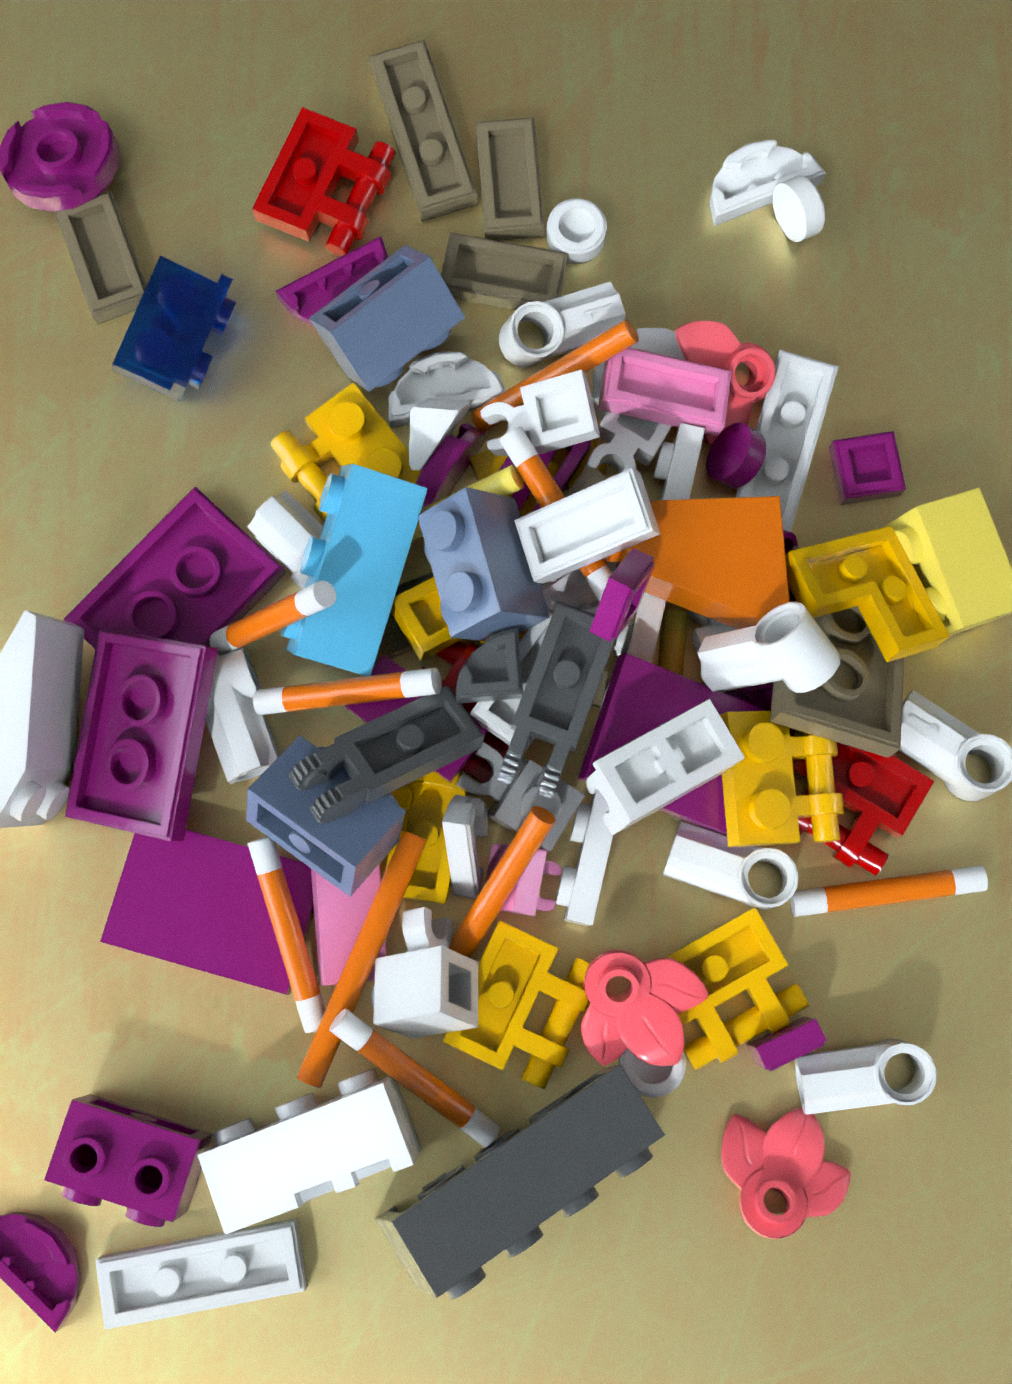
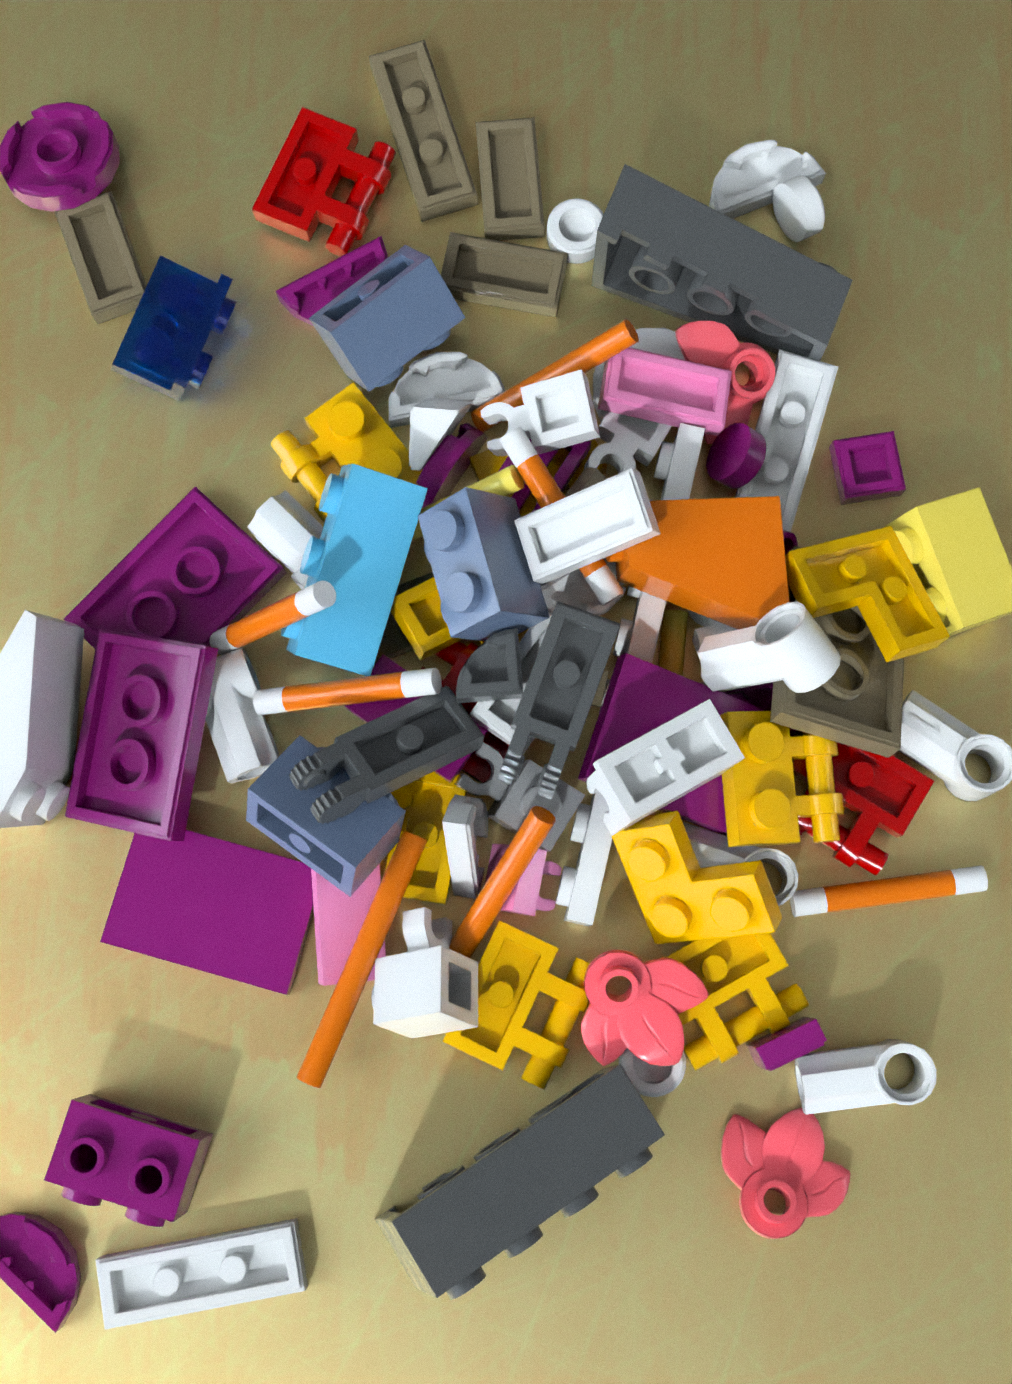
(288, 932): orange bar -> none
(309, 1150): white wedge -> none
(414, 1077): orange bar -> none
(564, 321): white piece -> none
(622, 595): magenta tile -> none
(687, 900): none -> yellow plate
(709, 267): none -> dark grey wedge

